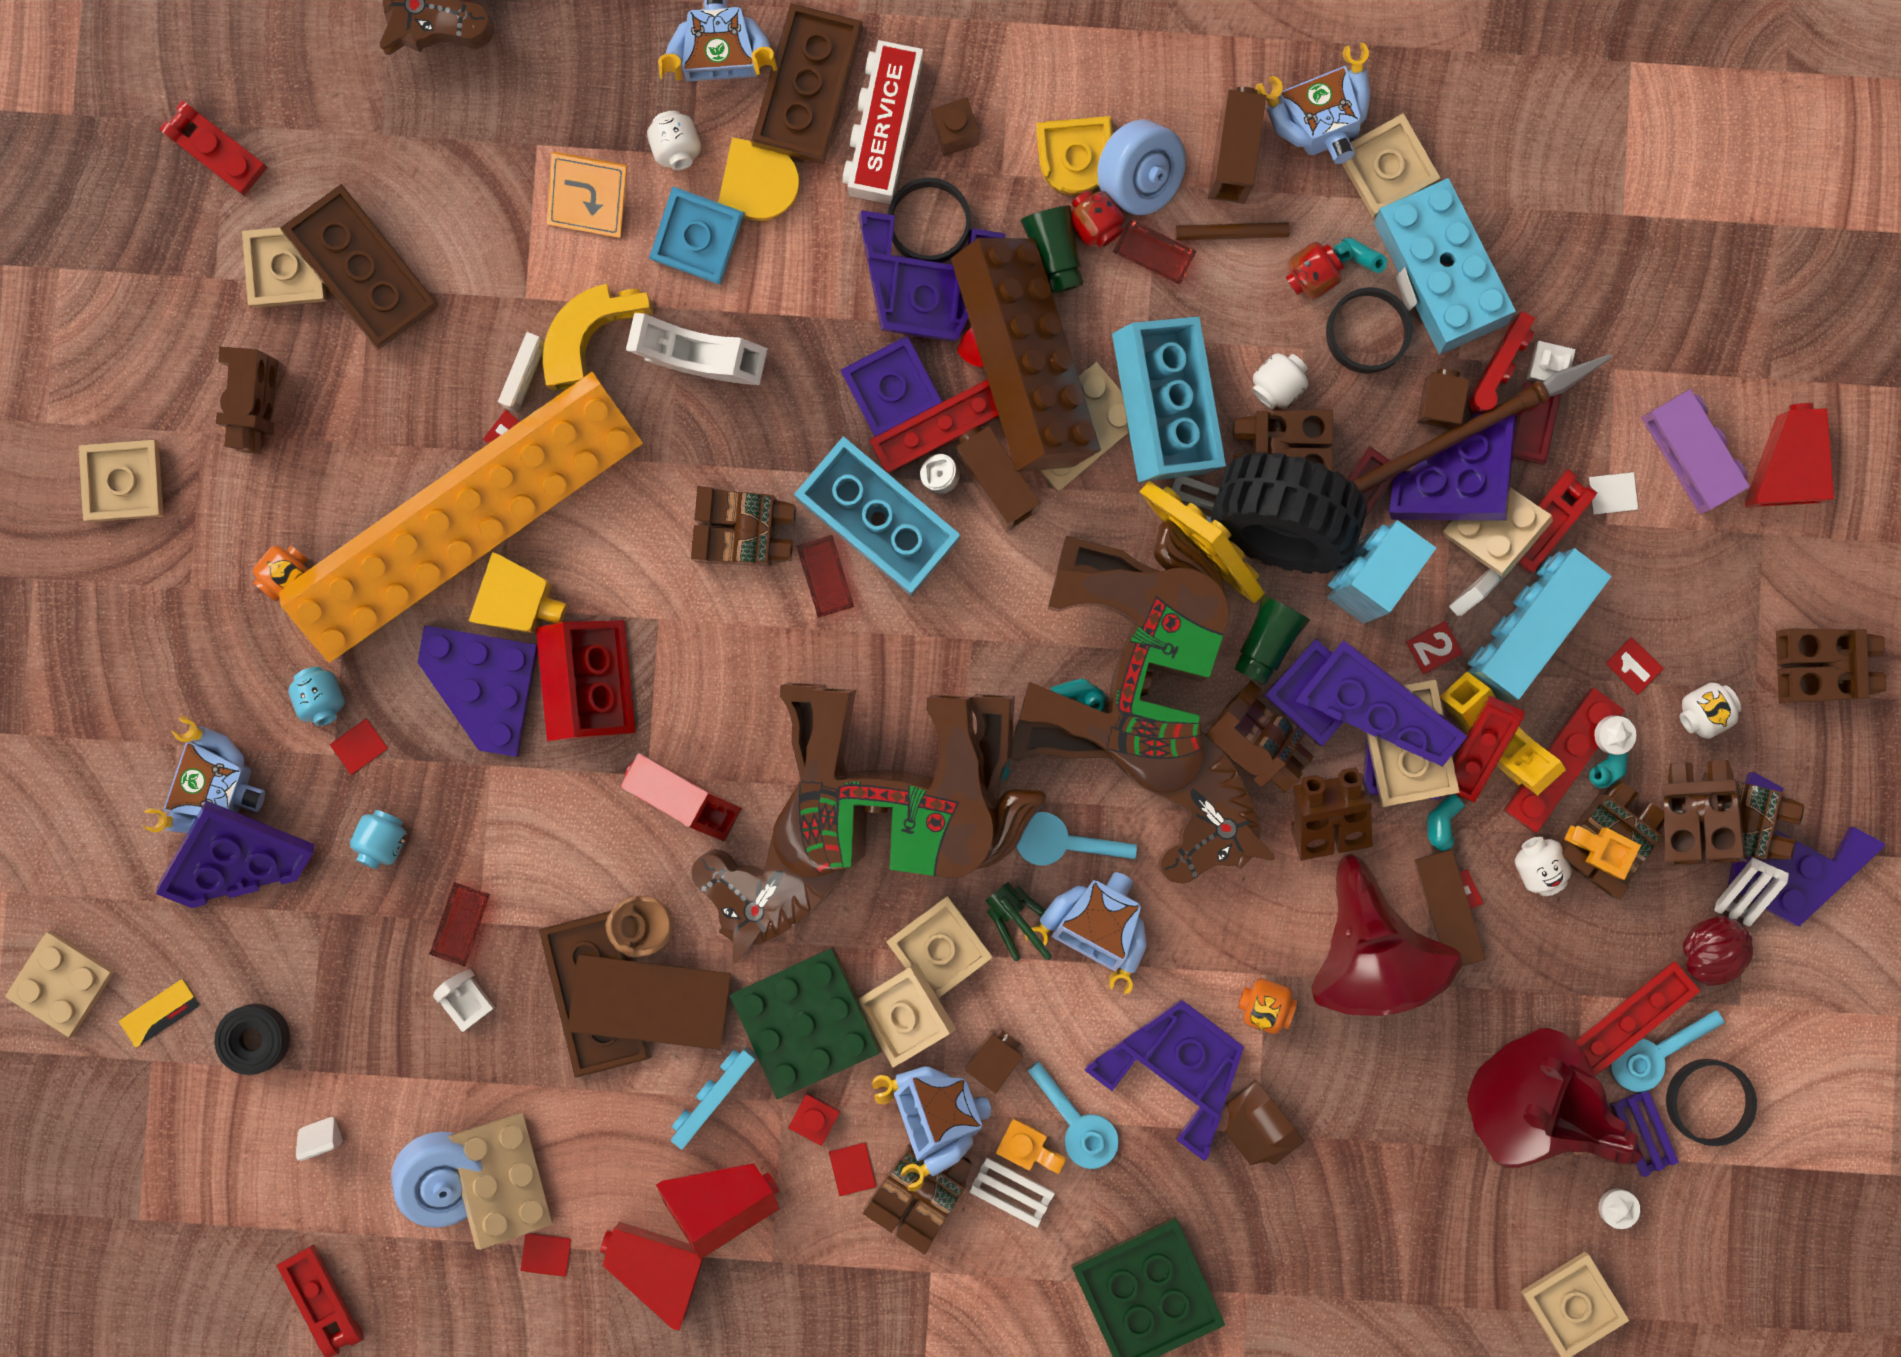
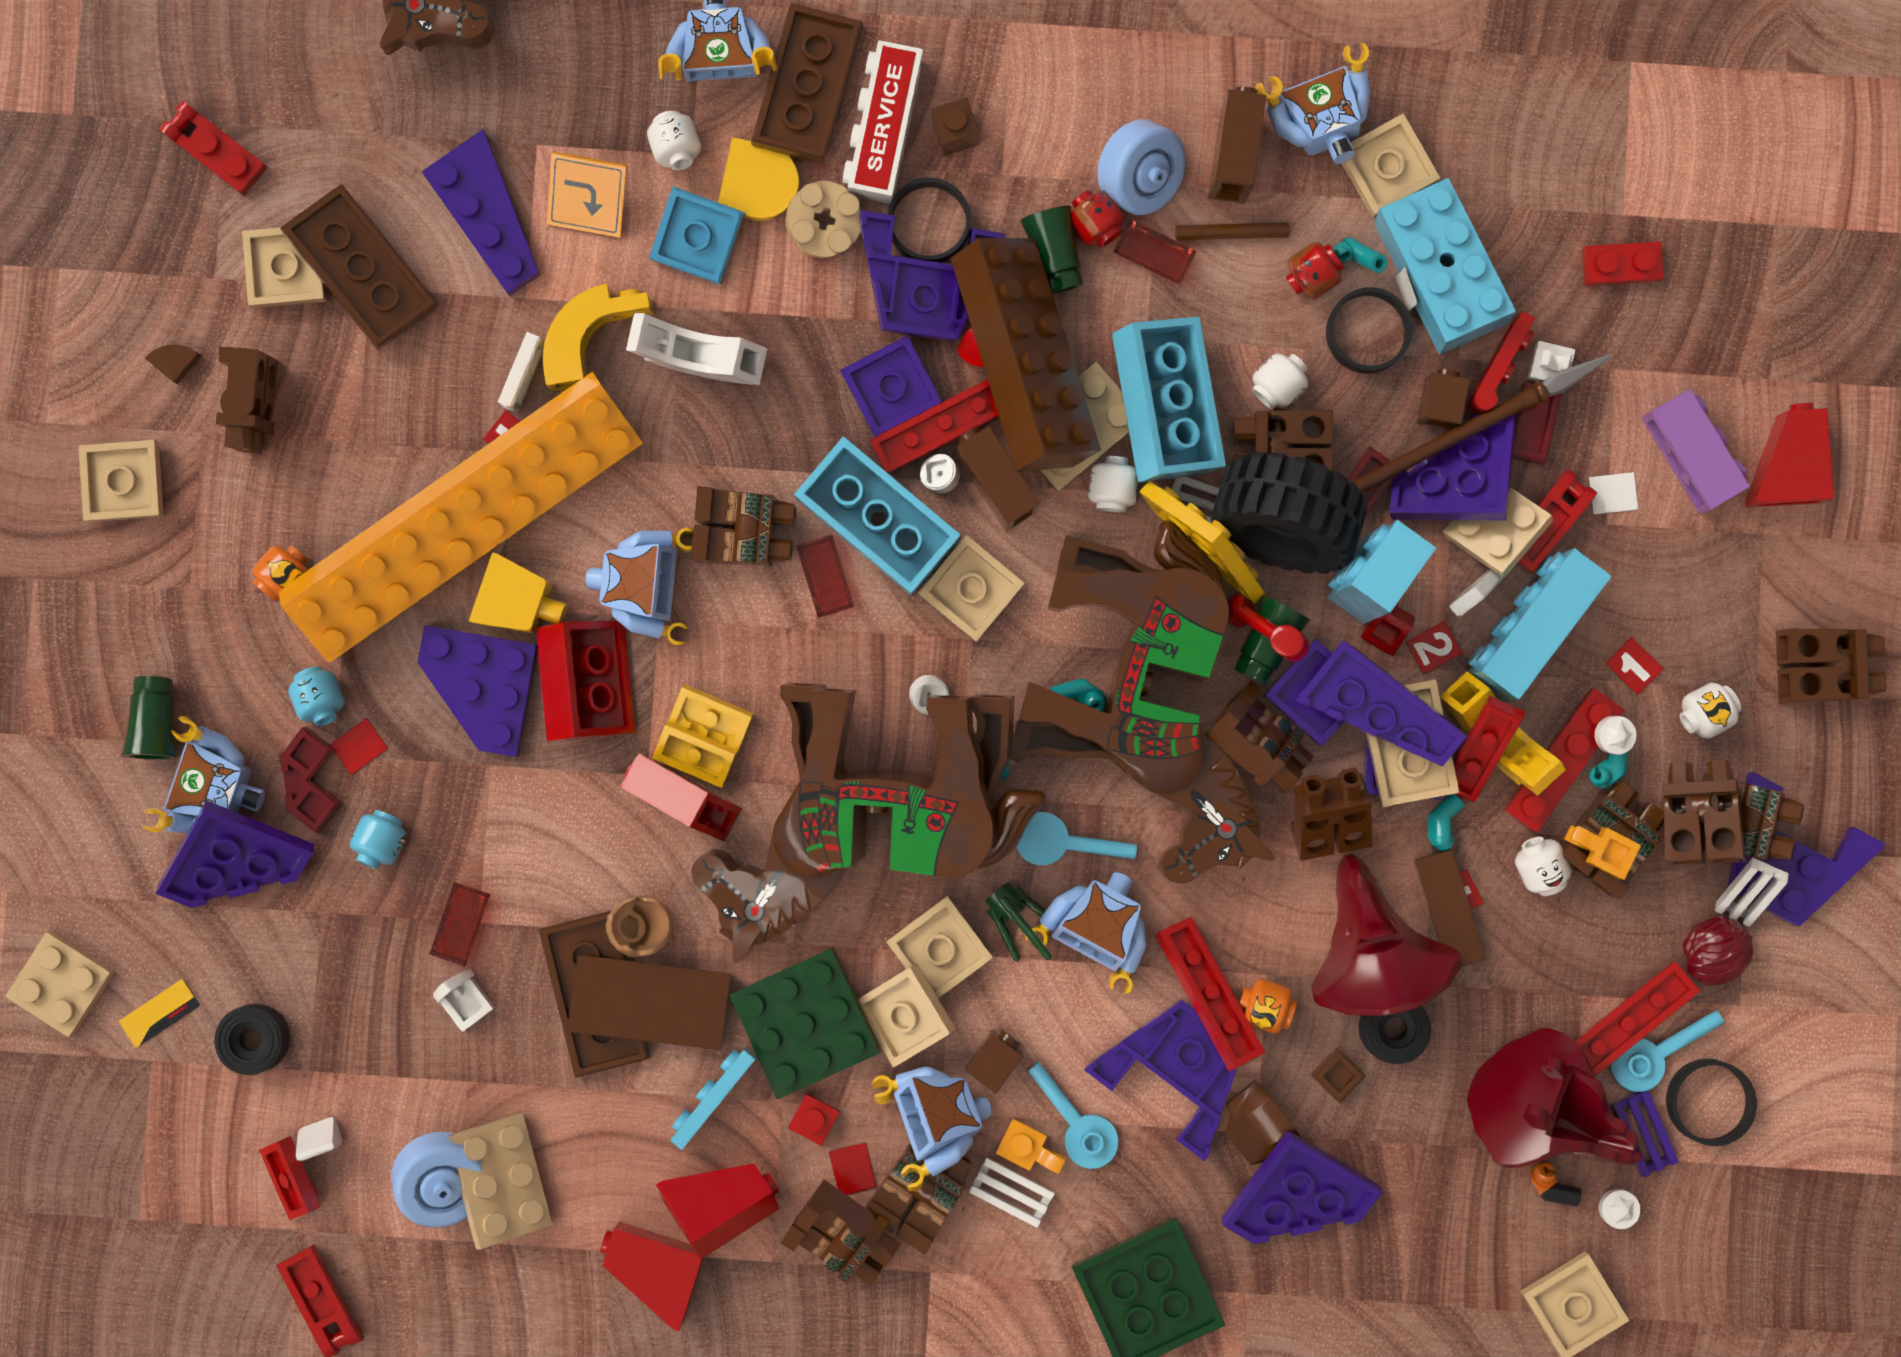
(151, 720): none -> dark green plant
(173, 360): none -> reddish brown tile
(290, 1178): none -> red plate
(300, 765): none -> dark red tile
(478, 199): none -> dark purple wing
(545, 1254): red sticker -> none
(640, 581): none -> light blue torso
(703, 735): none -> yellow slope
(805, 230): none -> tan plate
(842, 1235): none -> reddish brown hips
(925, 687): none -> white tile
(971, 588): none -> tan plate
(1071, 152): yellow tile -> none
(1113, 485): none -> white head
(1210, 994): none -> red plate
(1284, 639): none -> red bar
(1298, 1193): none -> dark purple plate
(1338, 1075): none -> reddish brown tile
(1389, 630): none -> red slope
(1399, 1050): none -> black tyre
(1550, 1188): none -> arm
(1622, 263): none -> red plate

